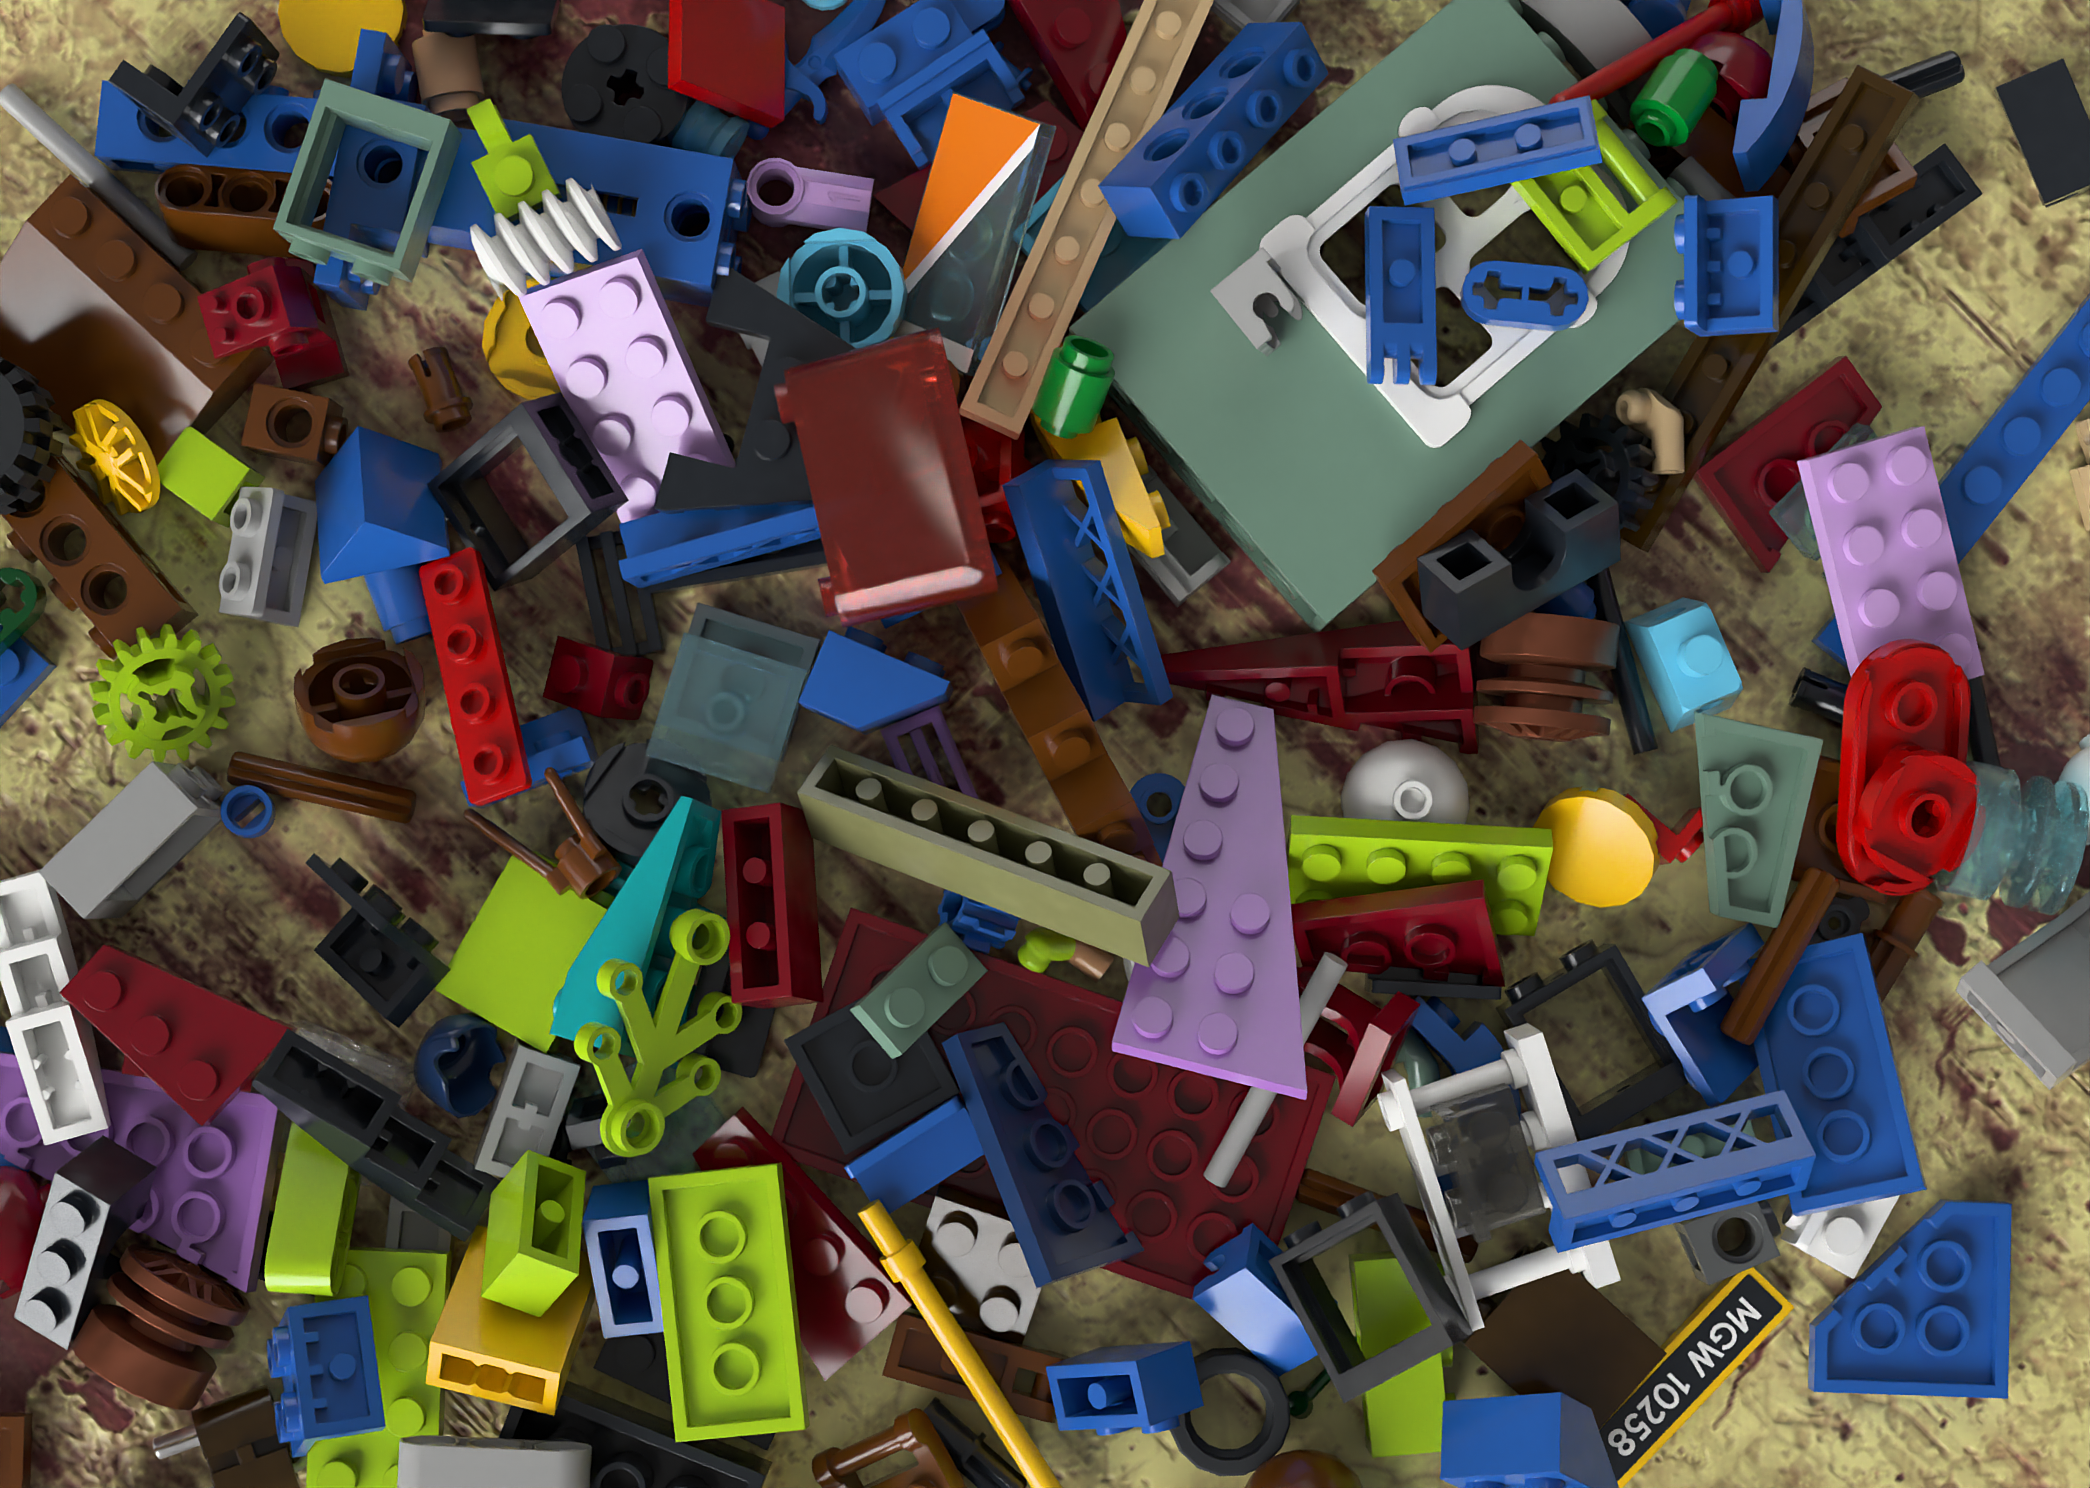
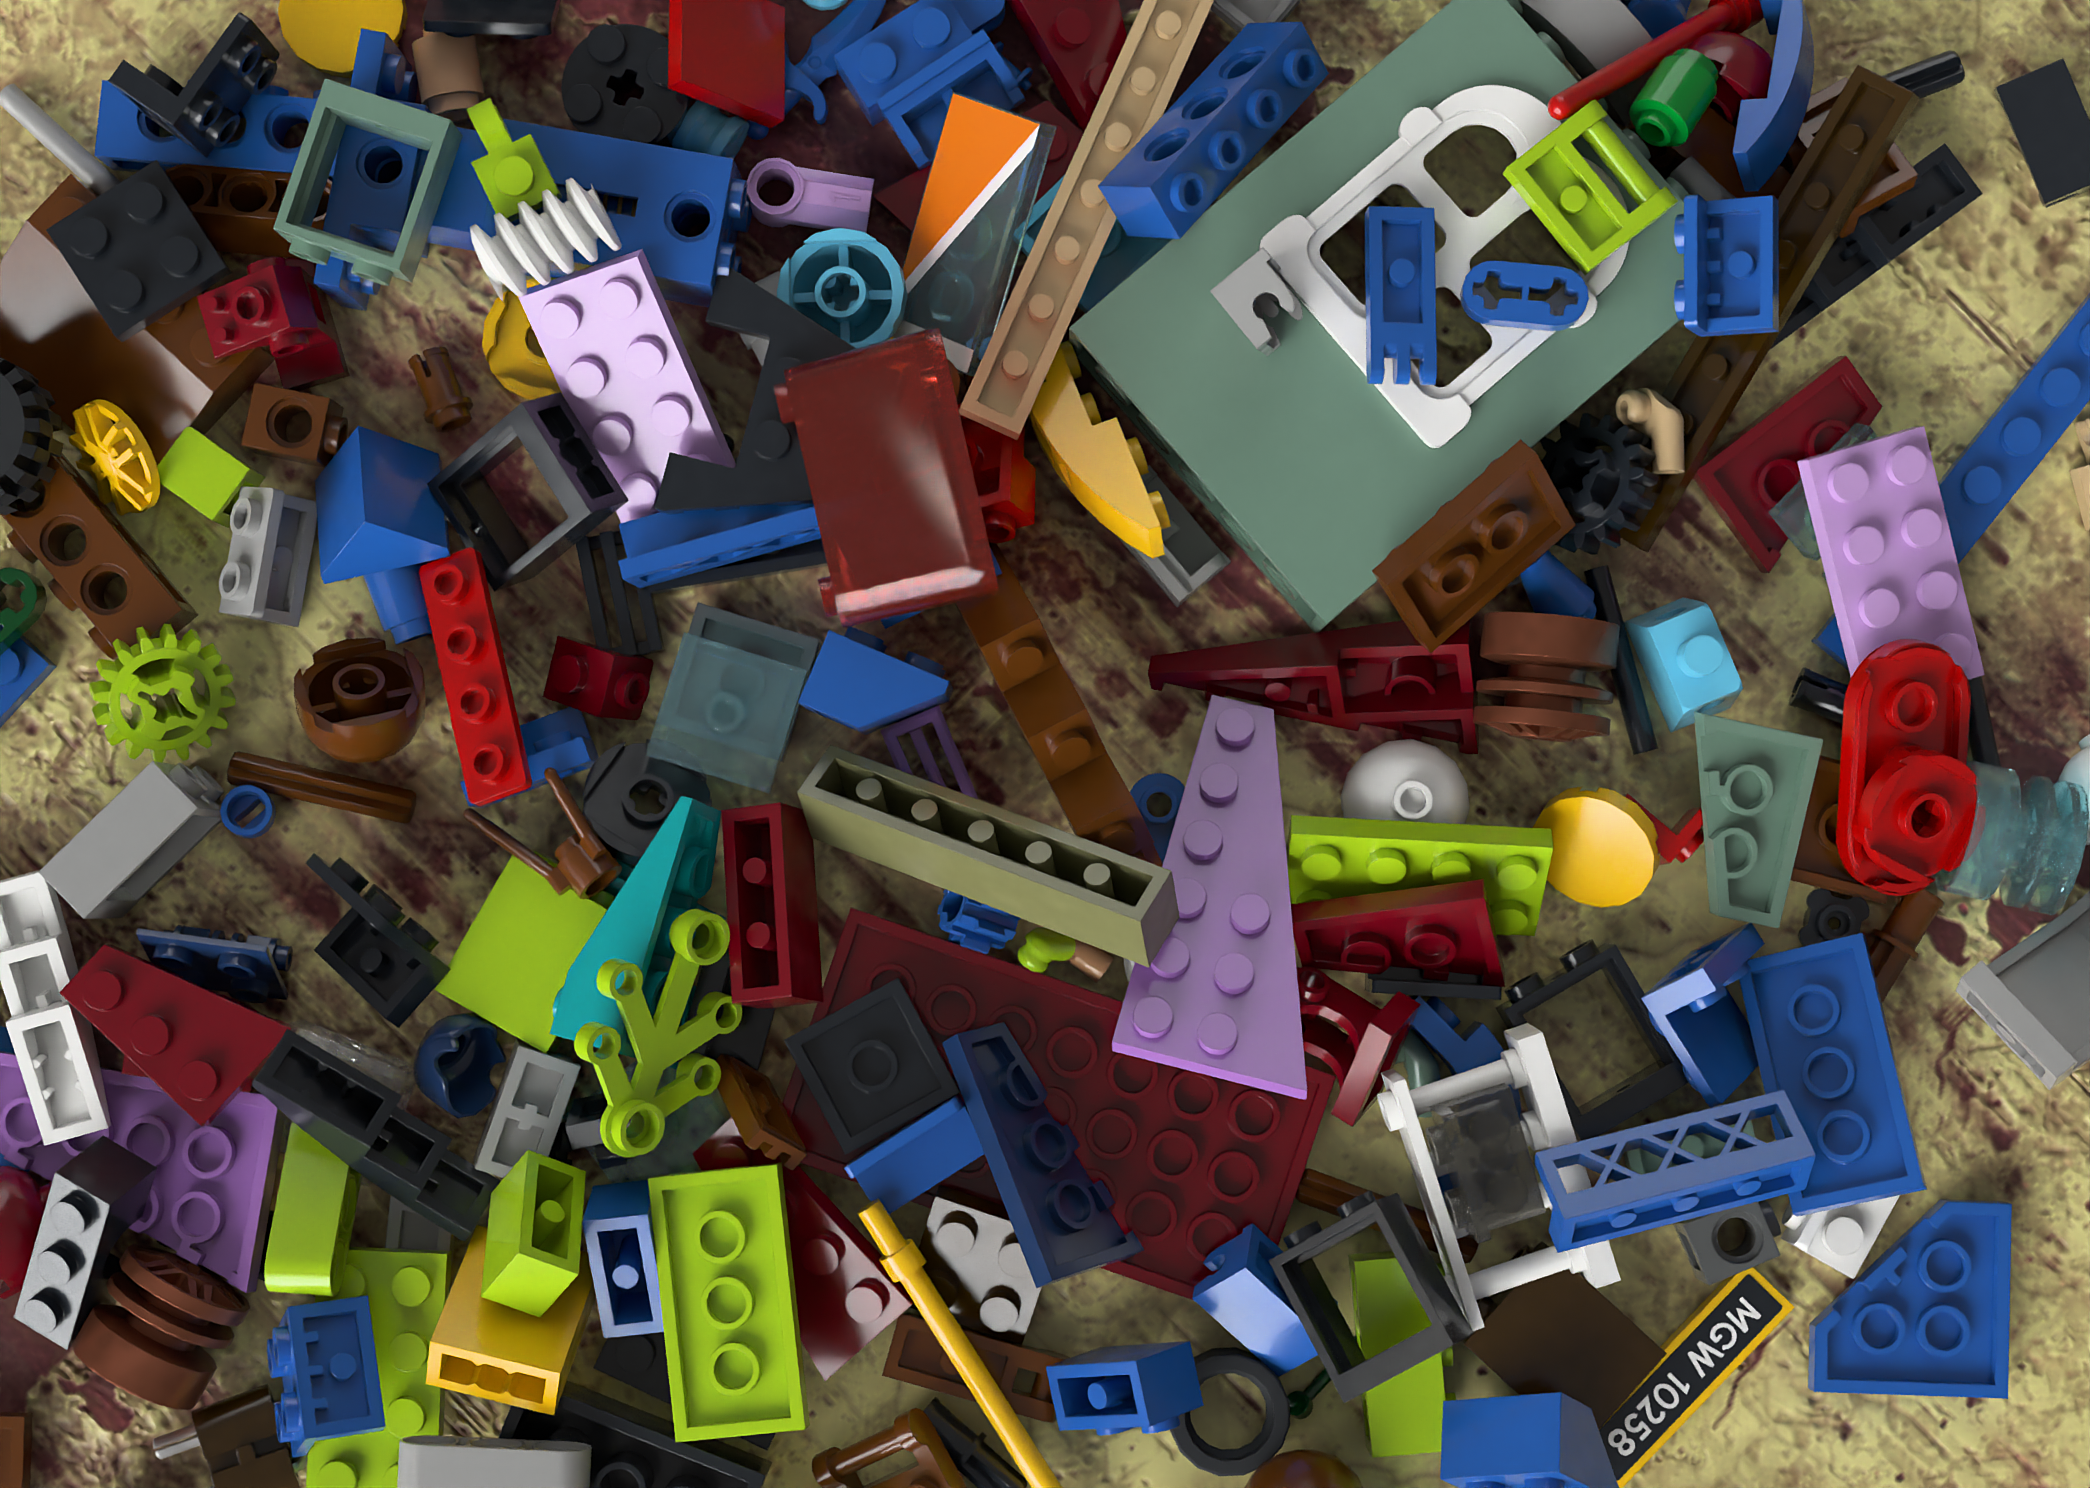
(139, 251): none -> black plate
(211, 961): none -> dark blue hinge
(759, 1112): none -> reddish brown tile
(918, 990): sand green plate -> none
(1074, 387): green brick -> none
(1077, 586): blue fence -> none
(1259, 1100): light grey bar -> none
(1497, 150): blue tile -> none
(1564, 540): black arch -> none
(1780, 955): reddish brown axle -> none

